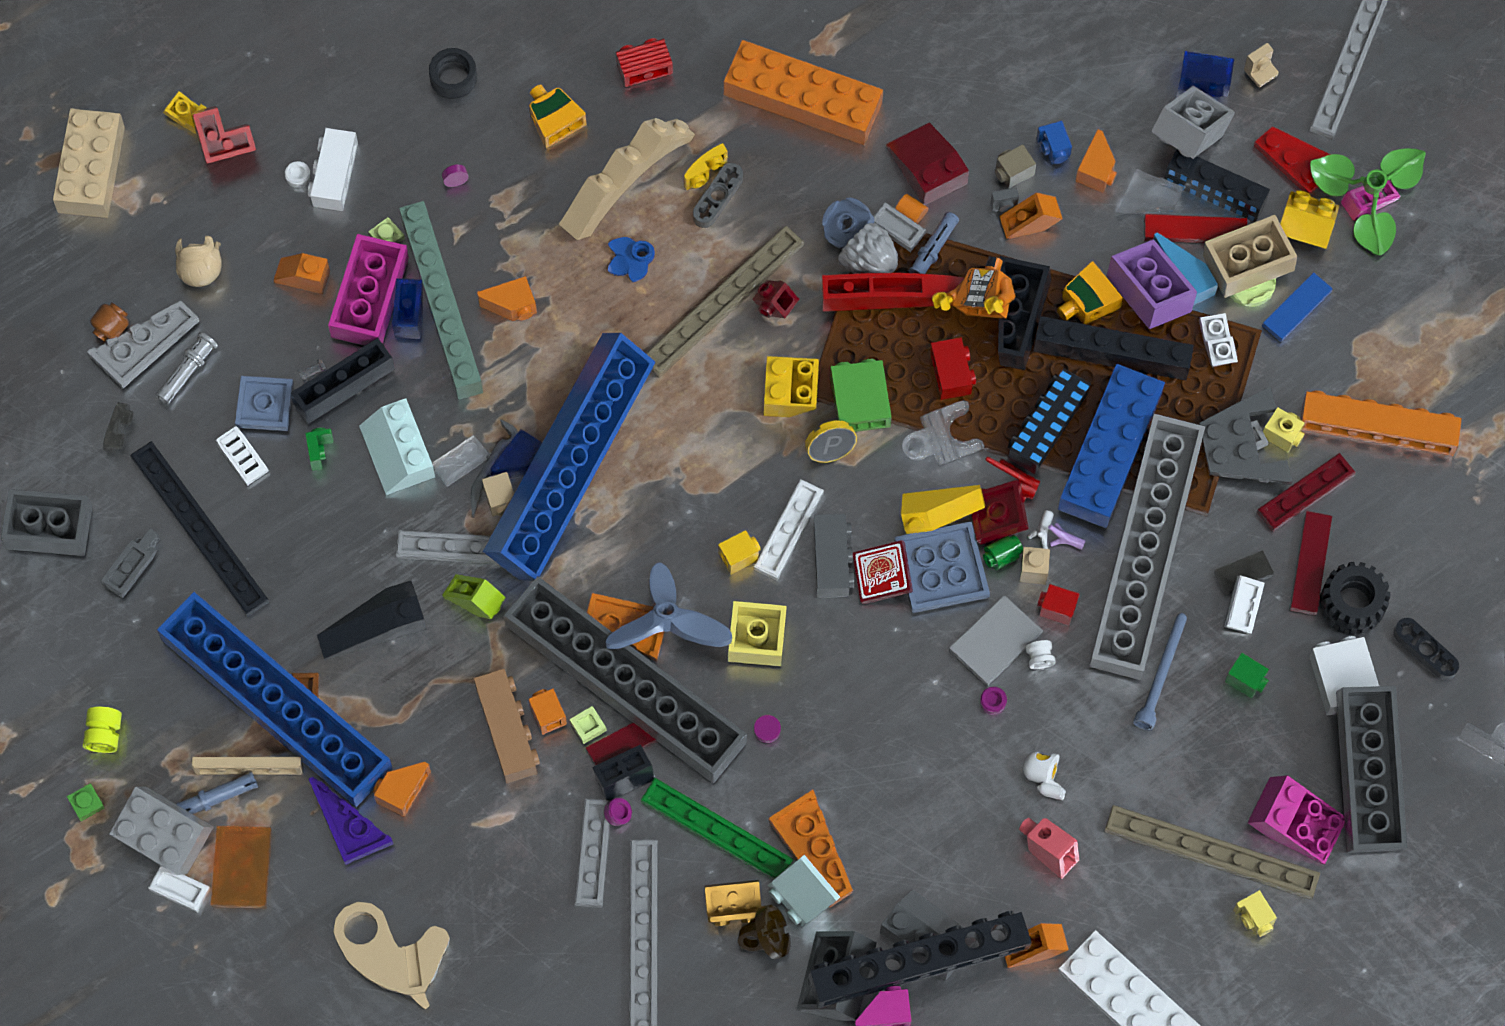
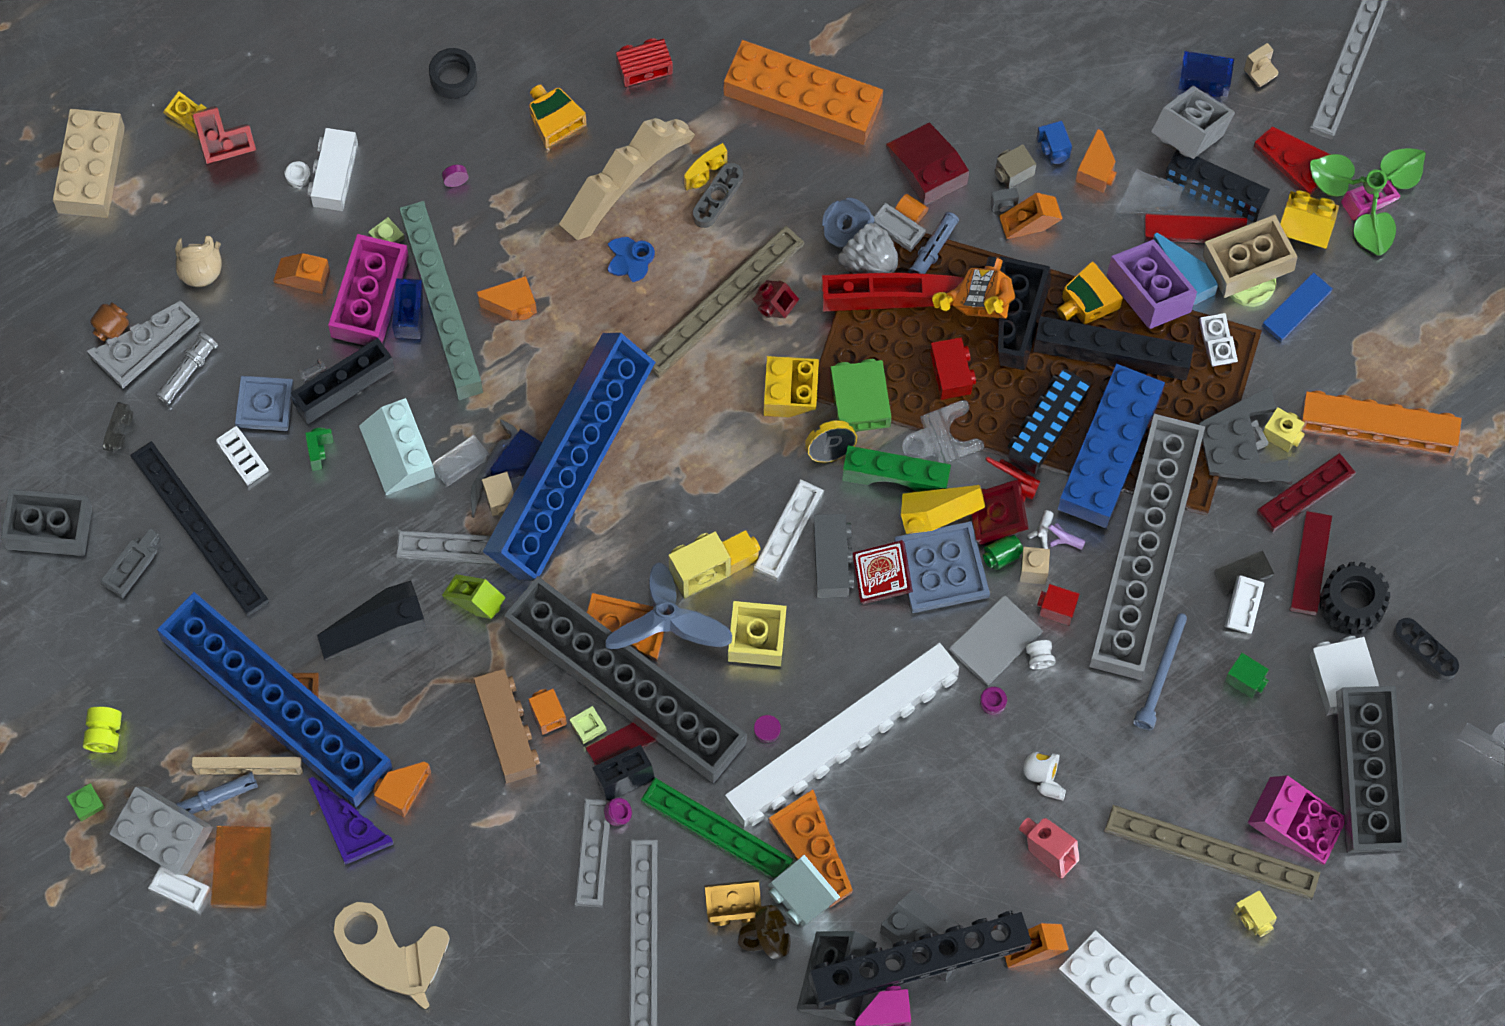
(699, 564): none -> light yellow brick
(842, 735): none -> white brick
(872, 466): none -> green arch

